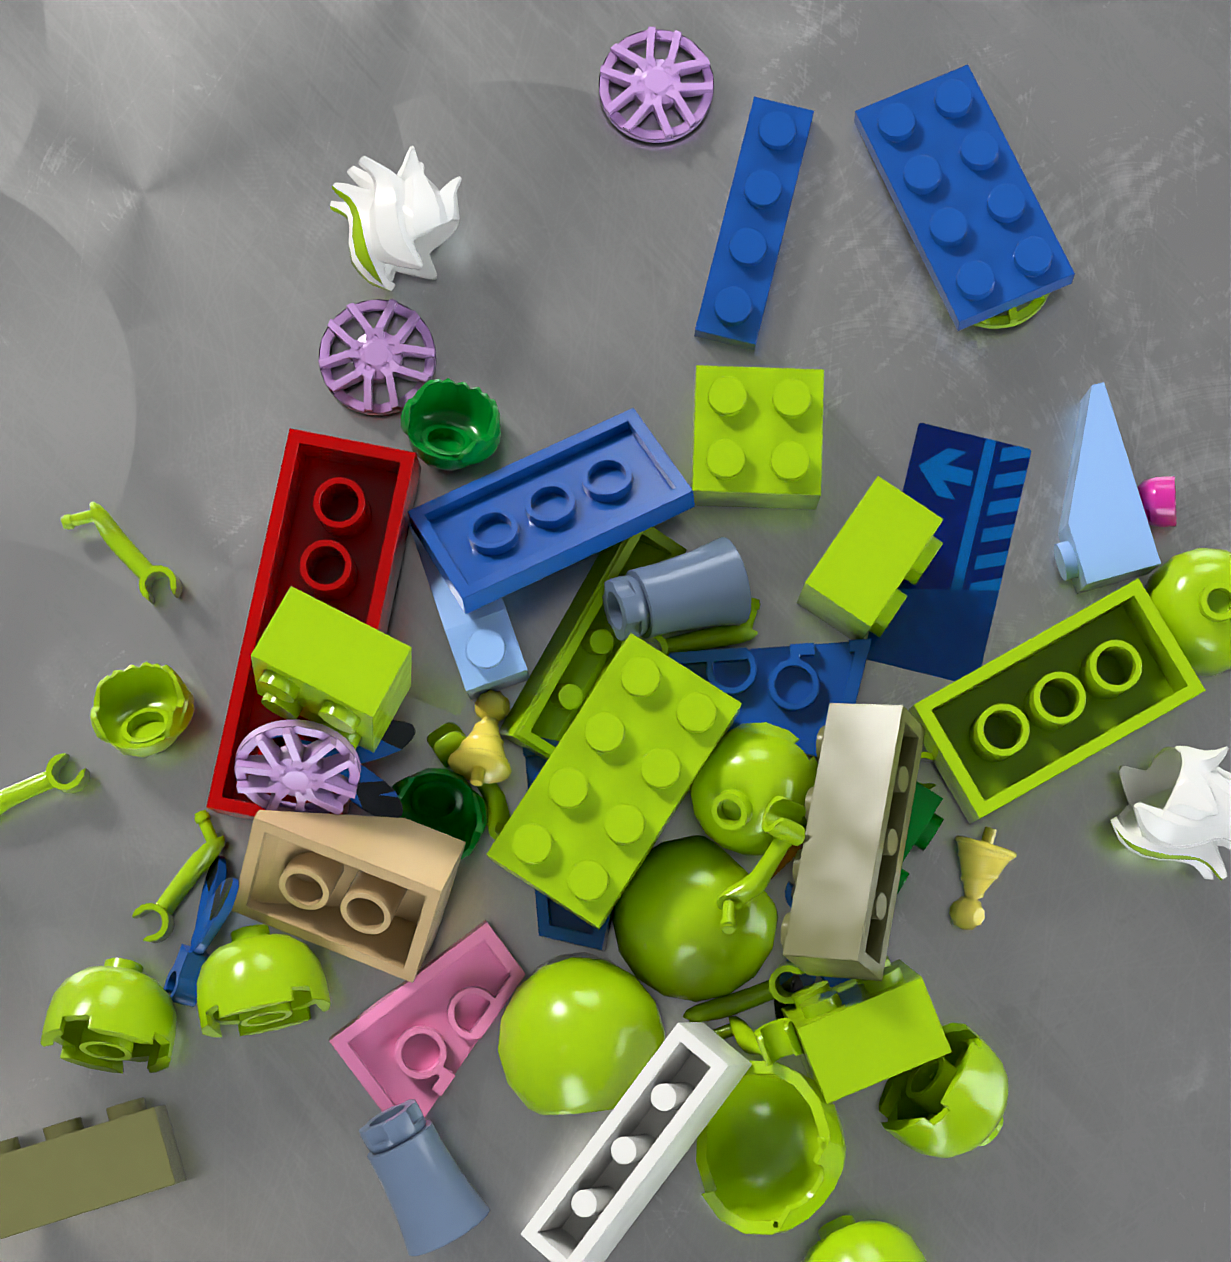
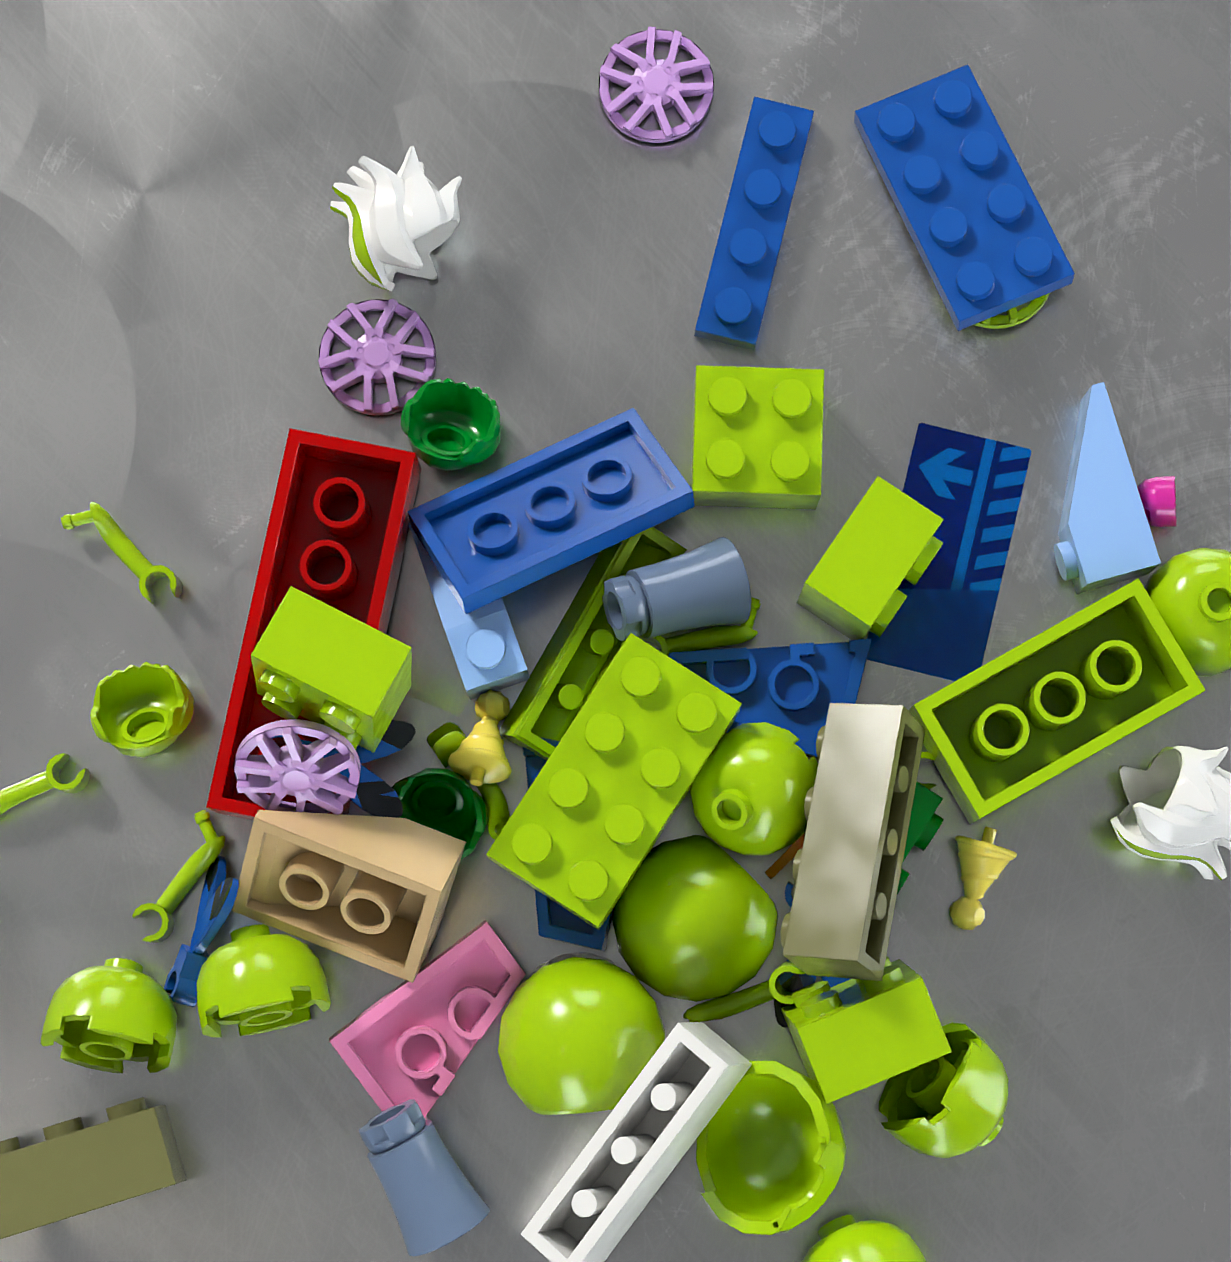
(771, 1040): lime piece -> none
(781, 821): lime piece -> none

